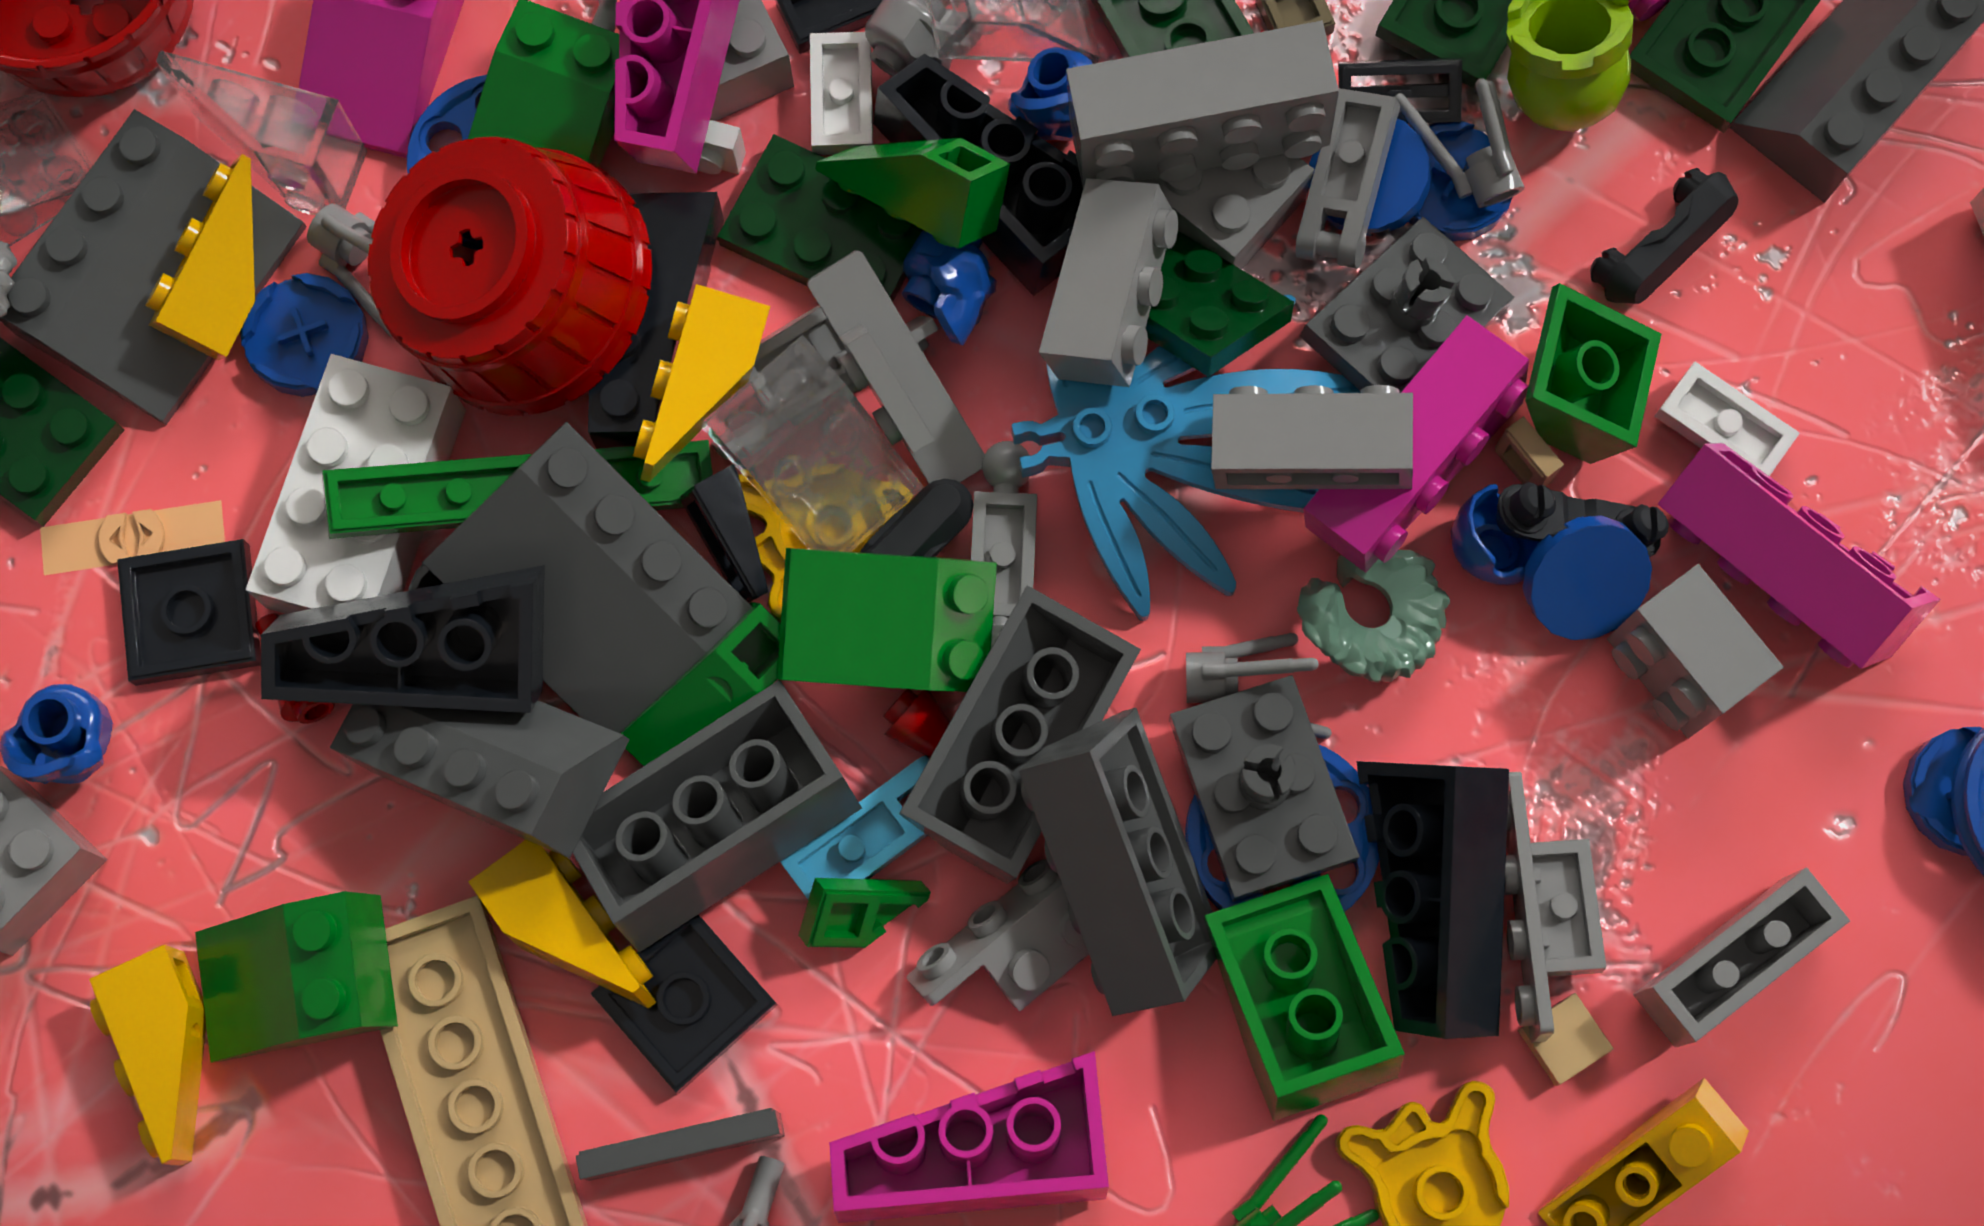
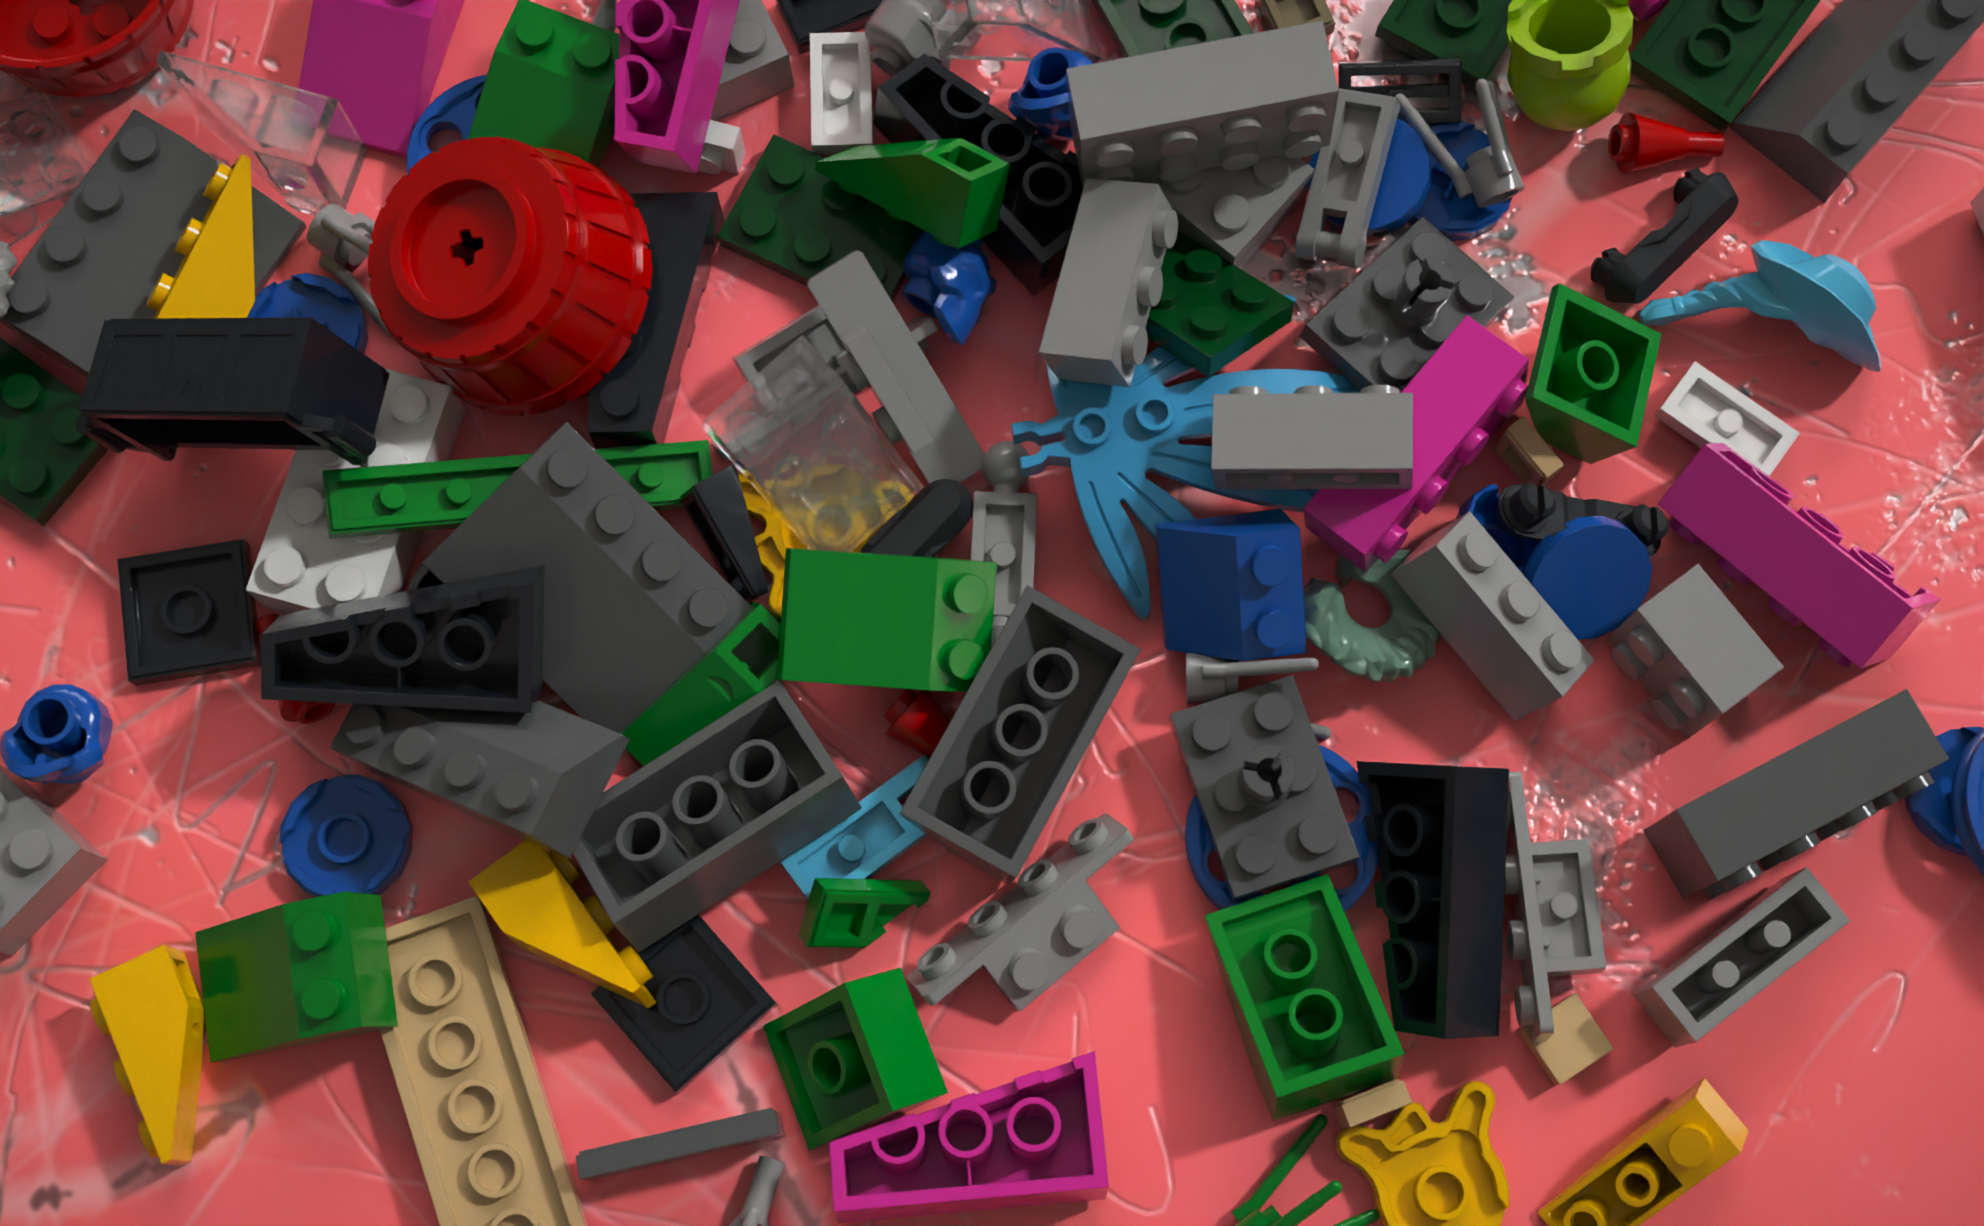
(129, 535): light nougat piece -> none
(230, 387): none -> black container
(346, 837): none -> blue tile
(712, 362): yellow slope -> none
(854, 1057): none -> green slope
(1122, 863): dark grey slope -> none
(1232, 586): none -> blue slope
(1372, 1104): none -> tan tile
(1493, 617): none -> light grey brick
(1646, 143): none -> red cone
(1808, 789): none -> dark grey brick
(1818, 293): none -> medium azure hat

